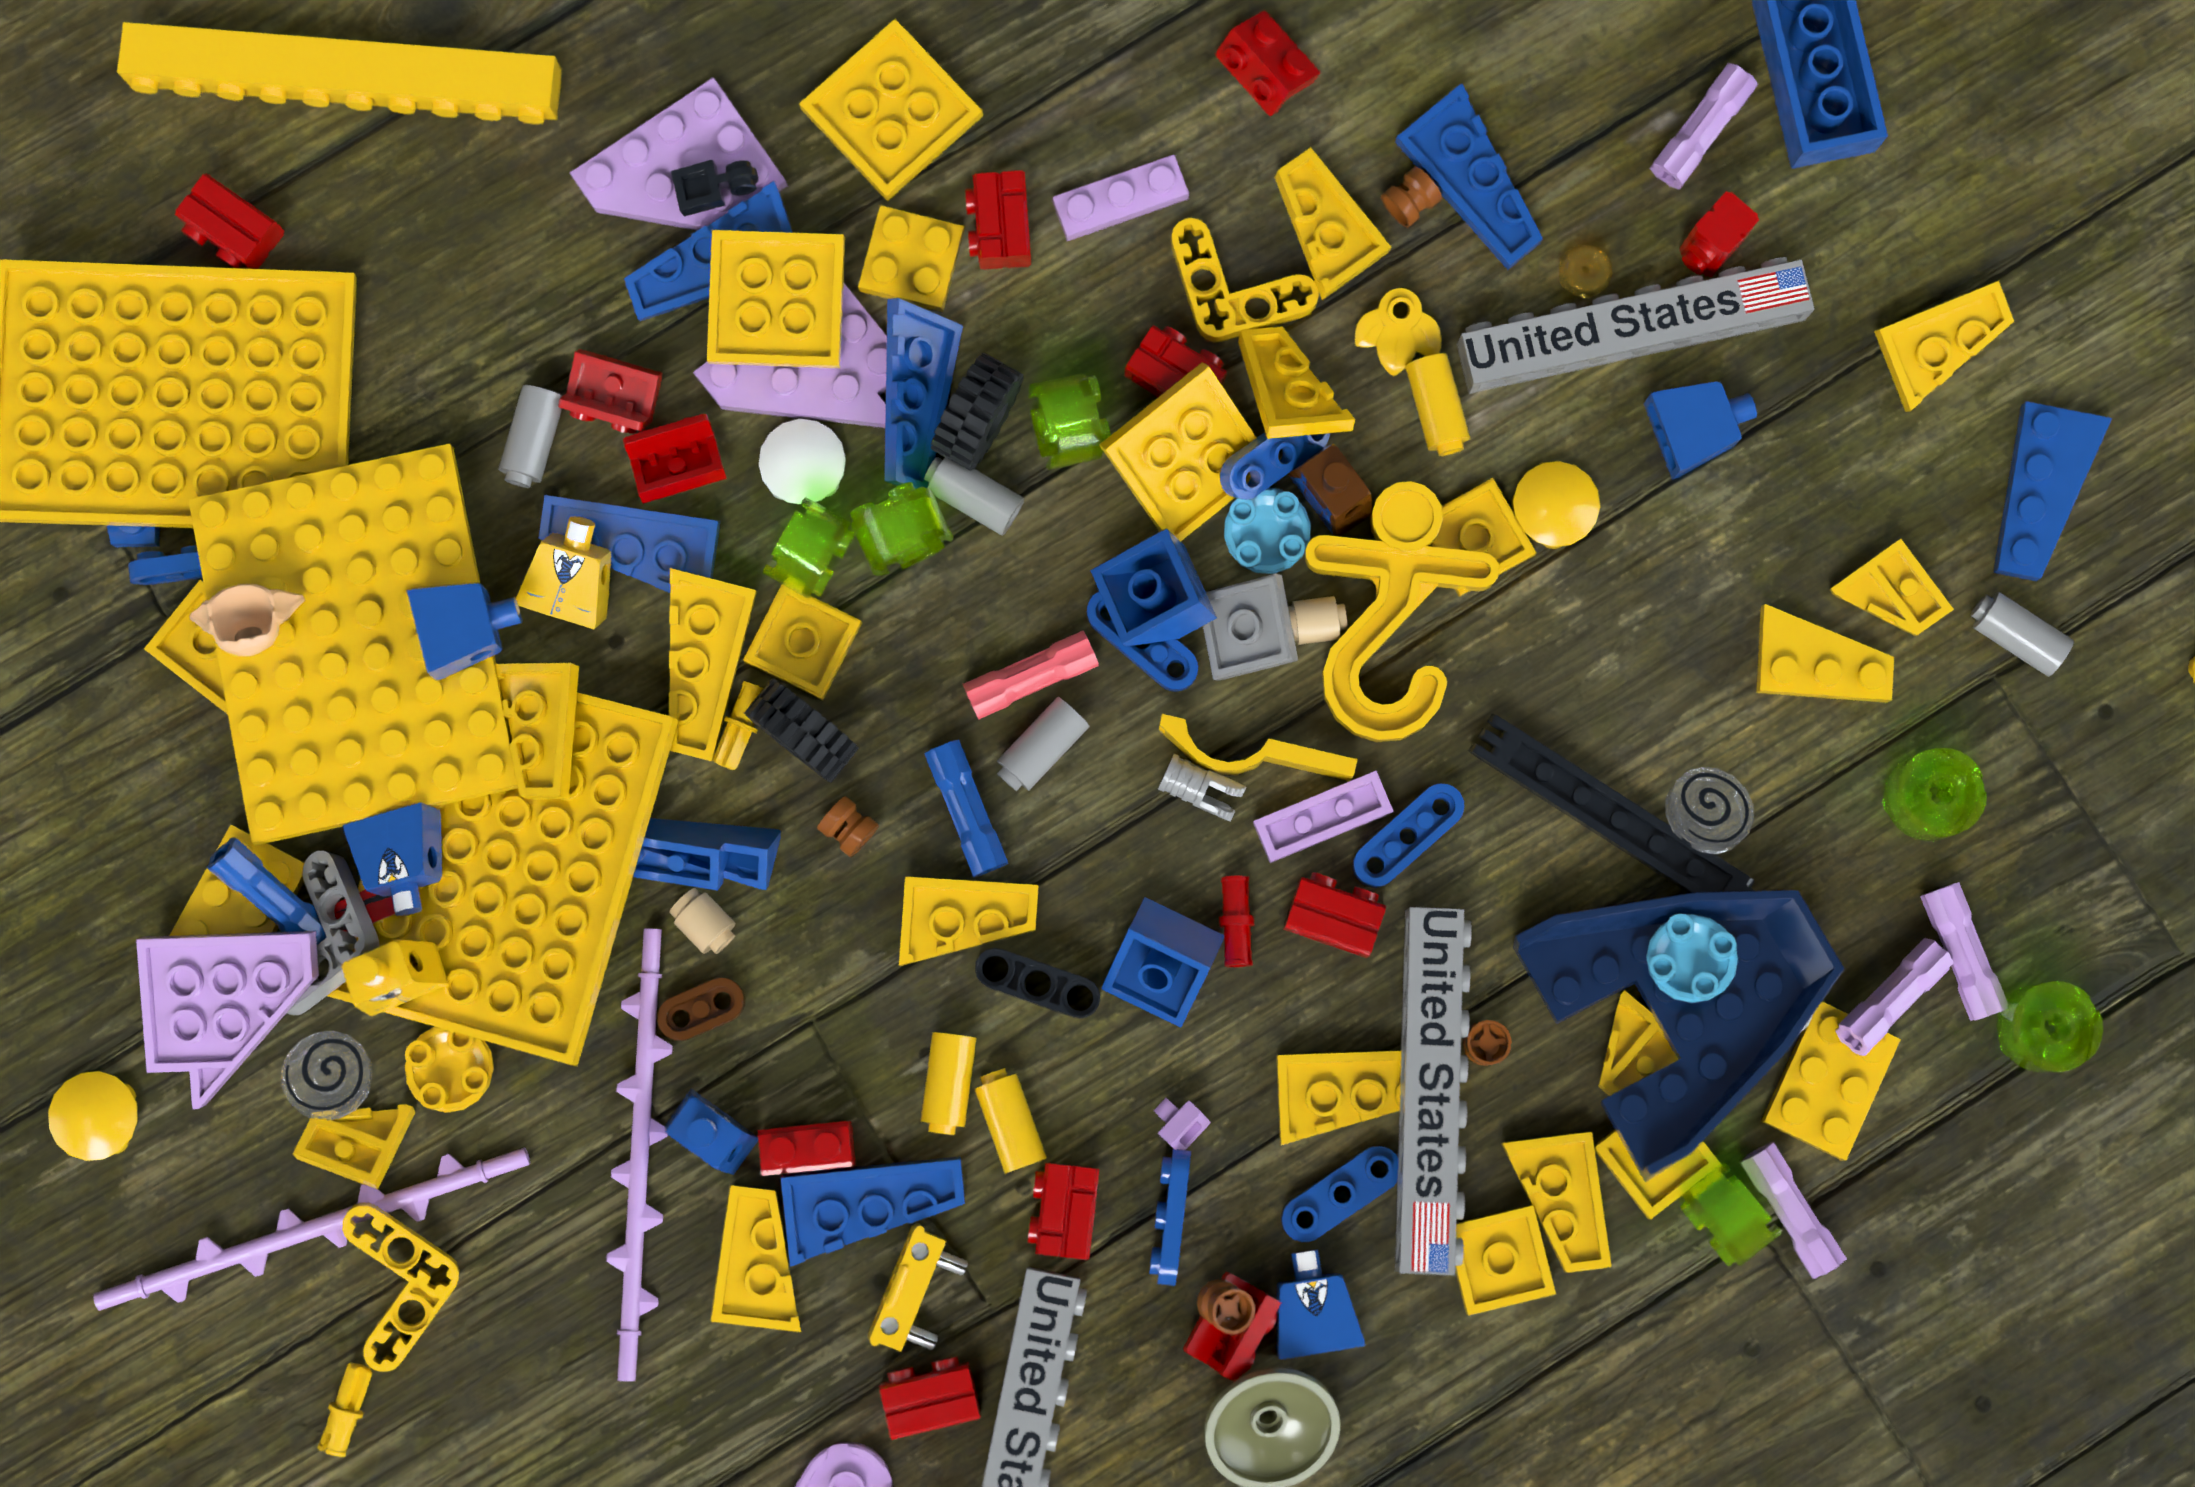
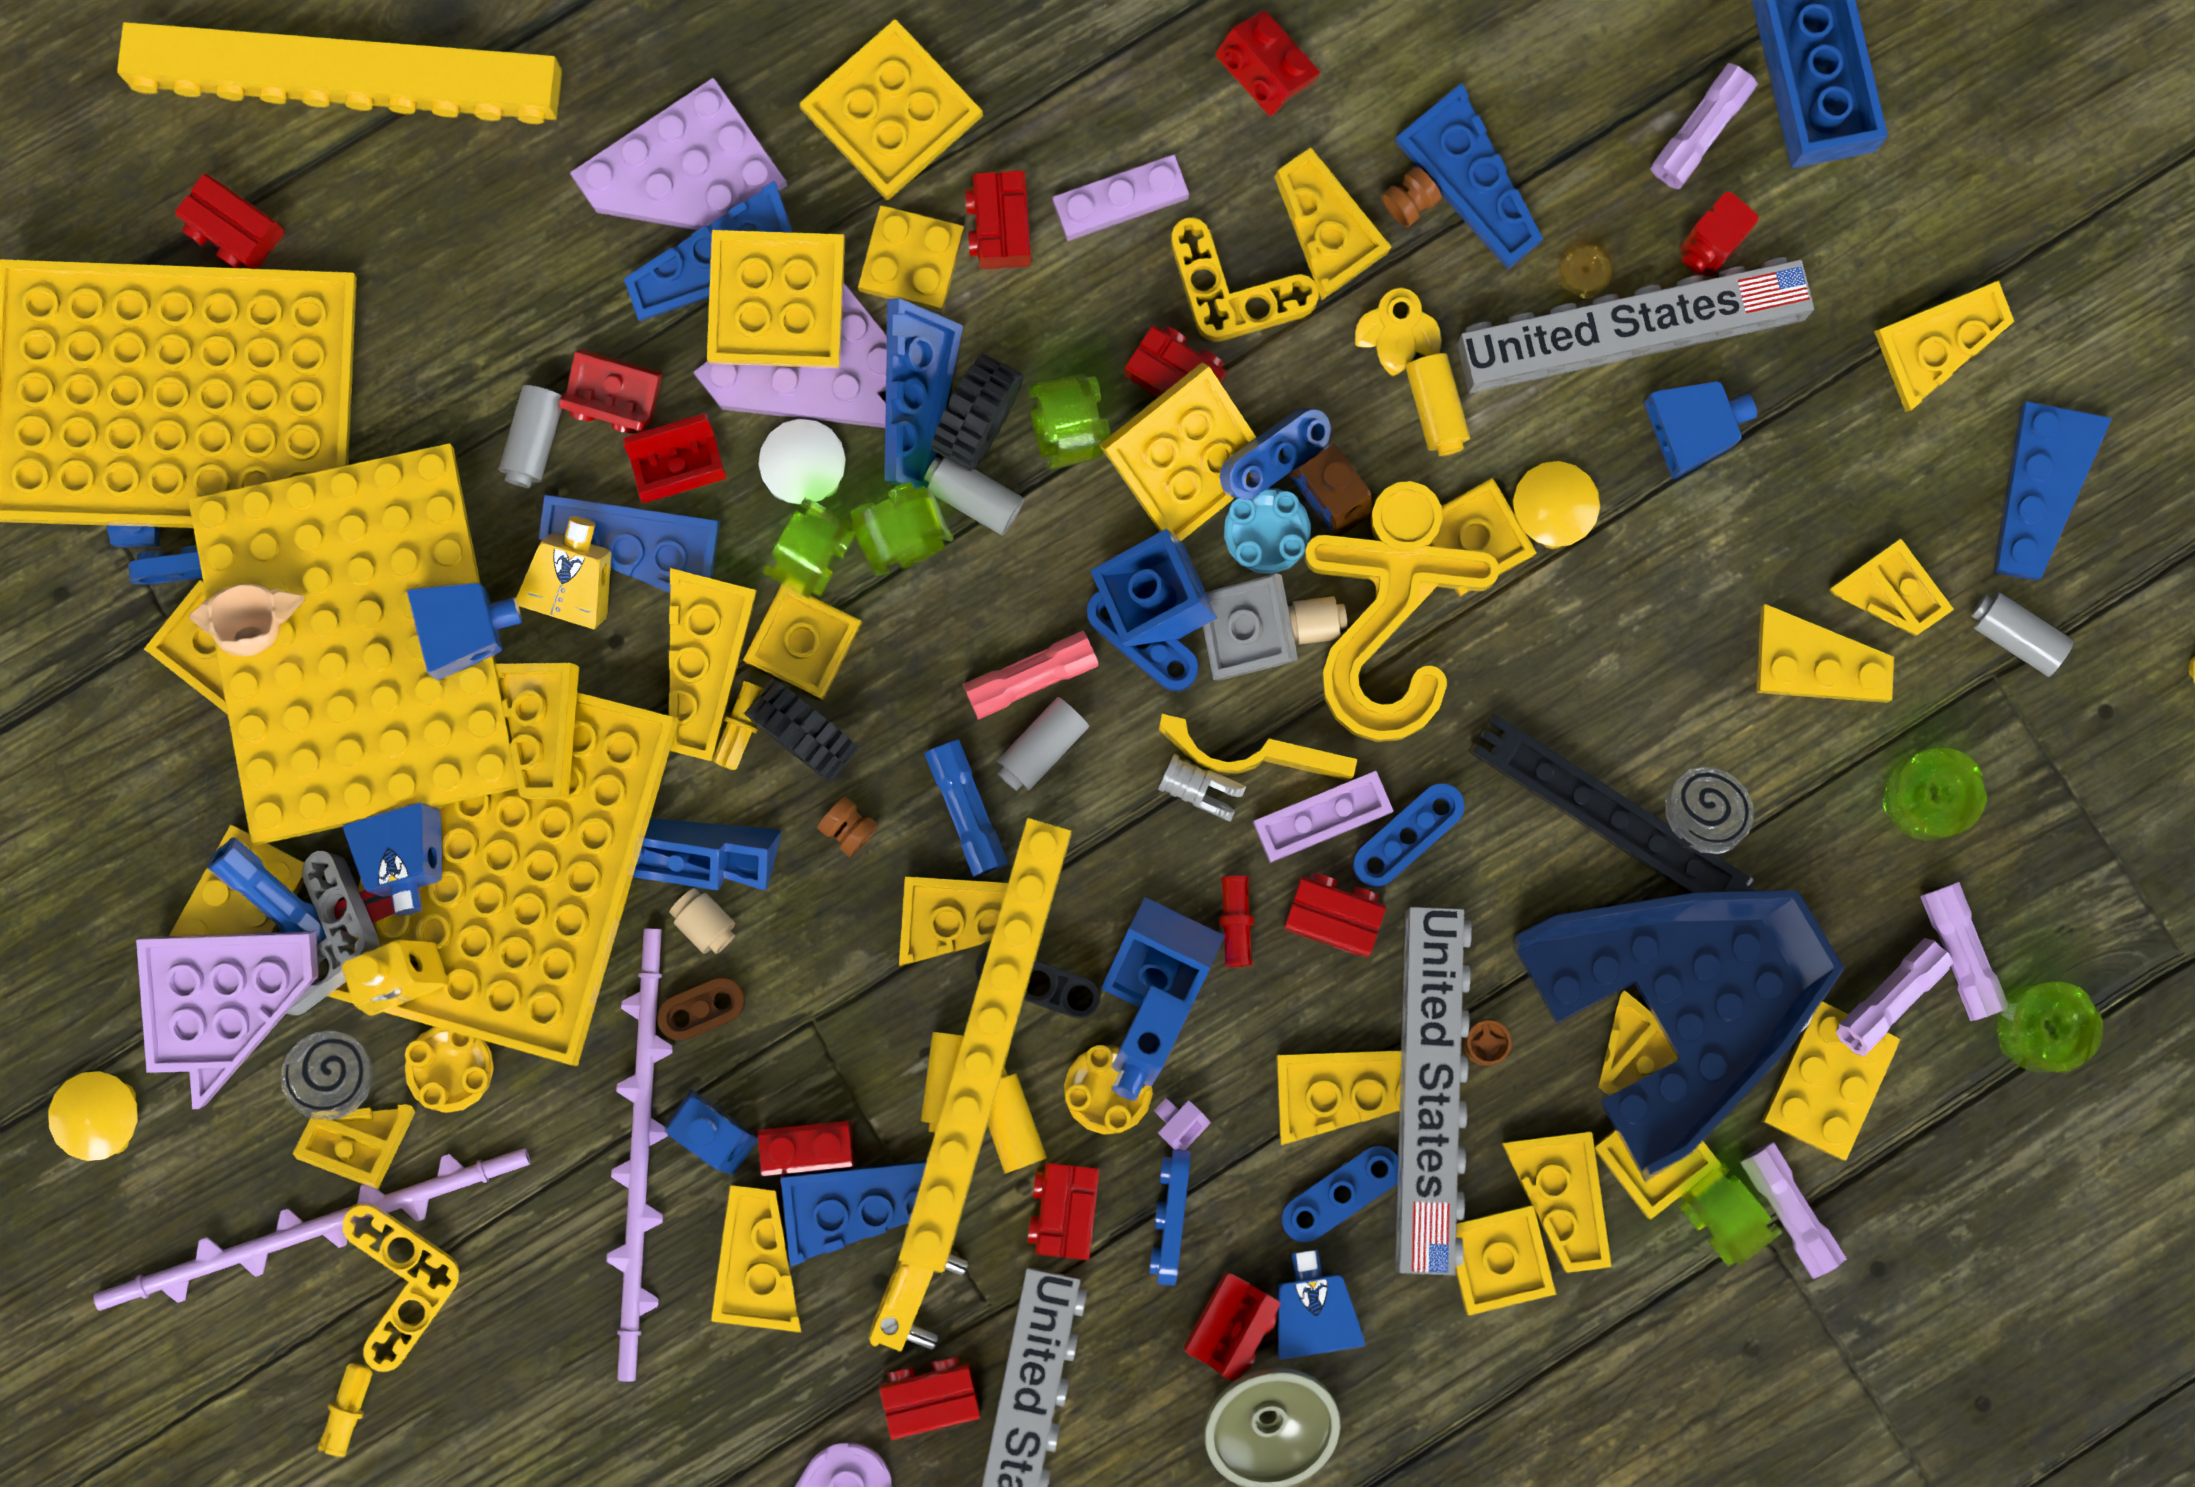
(700, 185): black plate -> none
(985, 1046): none -> yellow brick
(1091, 1094): none -> yellow dish
(1148, 1042): none -> blue torso
(1234, 1312): dark orange wheel -> none
(1286, 389): yellow wing -> none
(1692, 958): medium azure dish -> none

